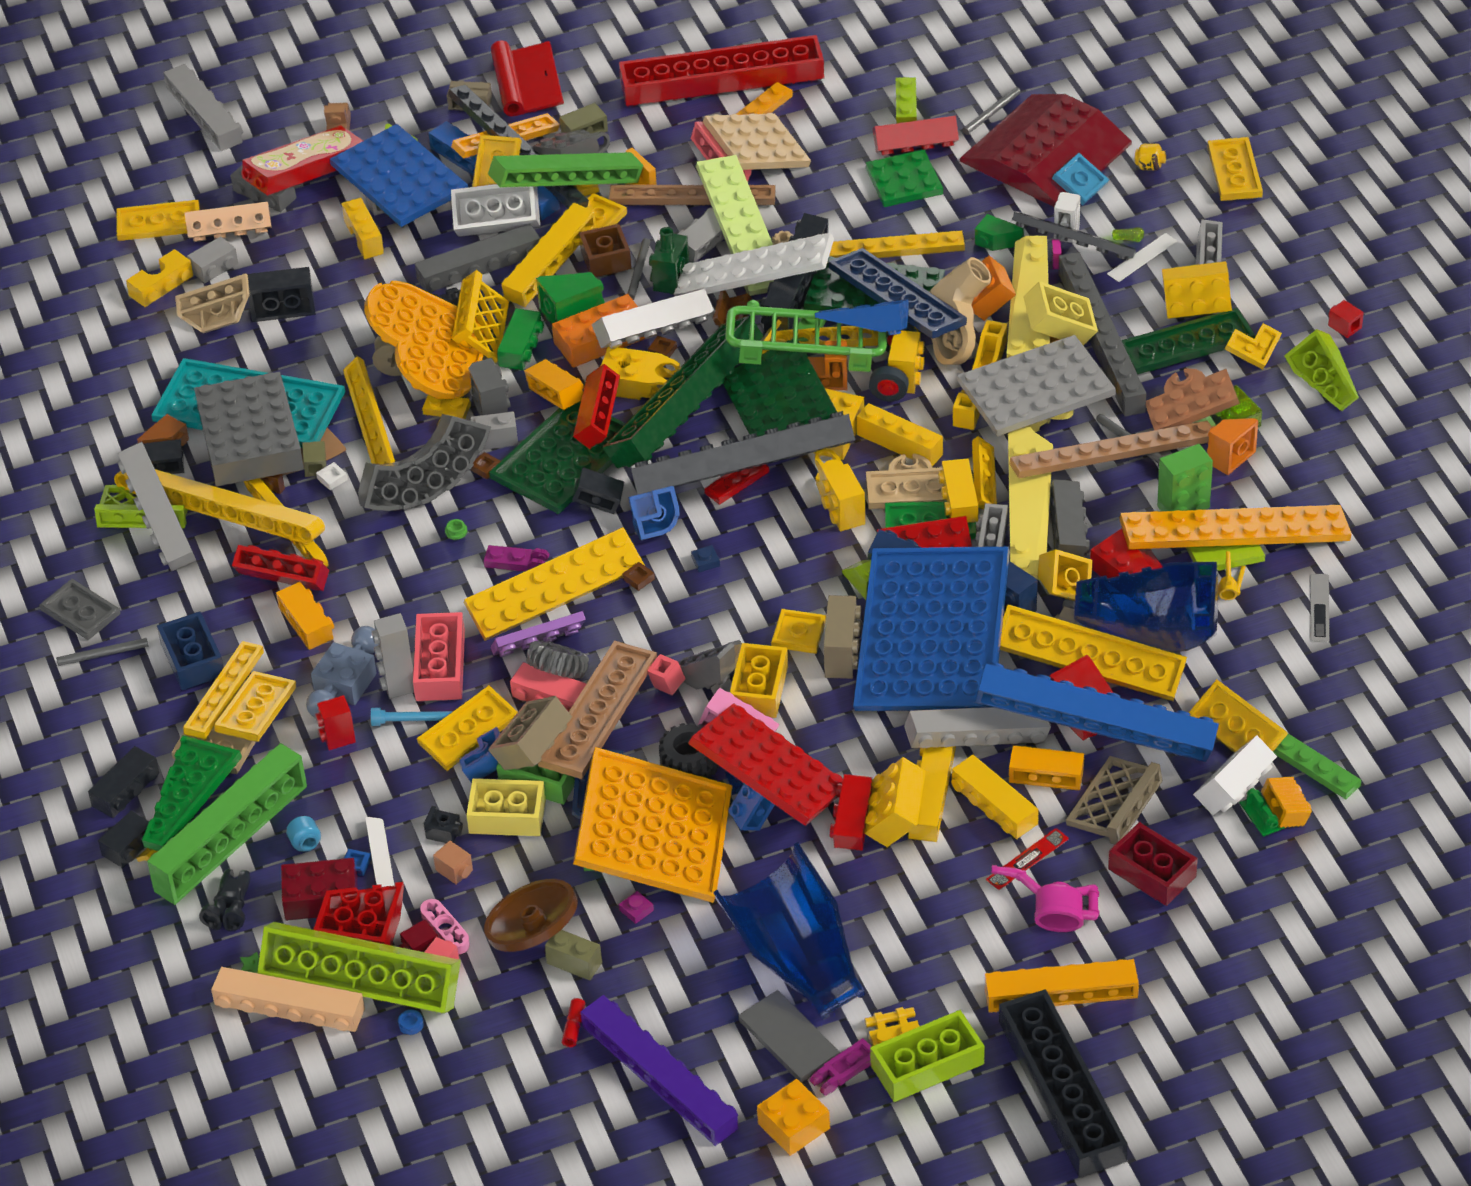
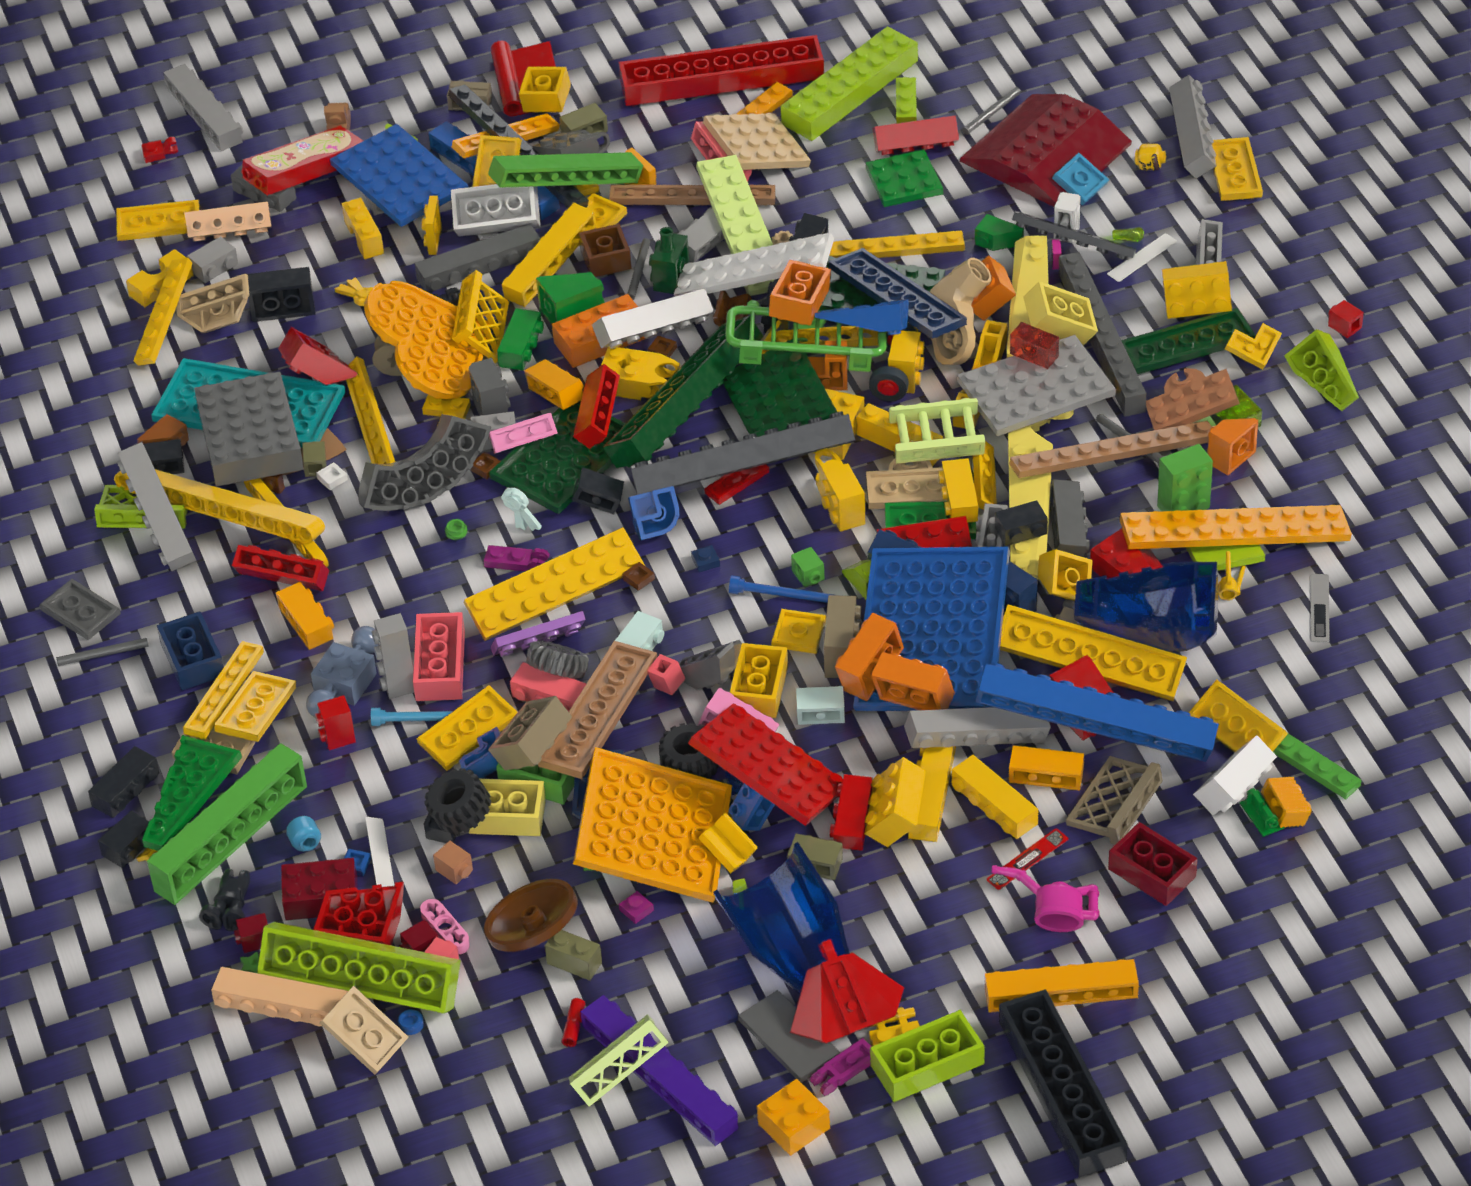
(157, 150): none -> red plate
(163, 311): none -> yellow plate
(250, 932): none -> dark red brick
(313, 358): none -> wedge
(354, 290): none -> yellow piece
(364, 1030): none -> tan plate
(432, 225): none -> yellow plate
(457, 801): none -> black tyre
(518, 503): none -> light aqua piece
(522, 433): none -> bright pink tile
(544, 89): none -> yellow brick
(611, 1053): none -> yellowish green fence
(642, 631): none -> light aqua brick
(728, 843): none -> yellow panel
(739, 585): none -> blue piece
(739, 885): none -> lime hand
(799, 292): none -> orange brick
(807, 567): none -> bright green brick
(820, 705): none -> light aqua brick
(823, 854): none -> olive brick
(843, 997): none -> red panel
(849, 83): none -> lime brick
(863, 652): none -> orange brick
(912, 683): none -> orange brick
(939, 448): none -> yellowish green fence
(1021, 523): none -> black brick
(1034, 345): none -> clear red brick
(1192, 126): none -> light grey brick

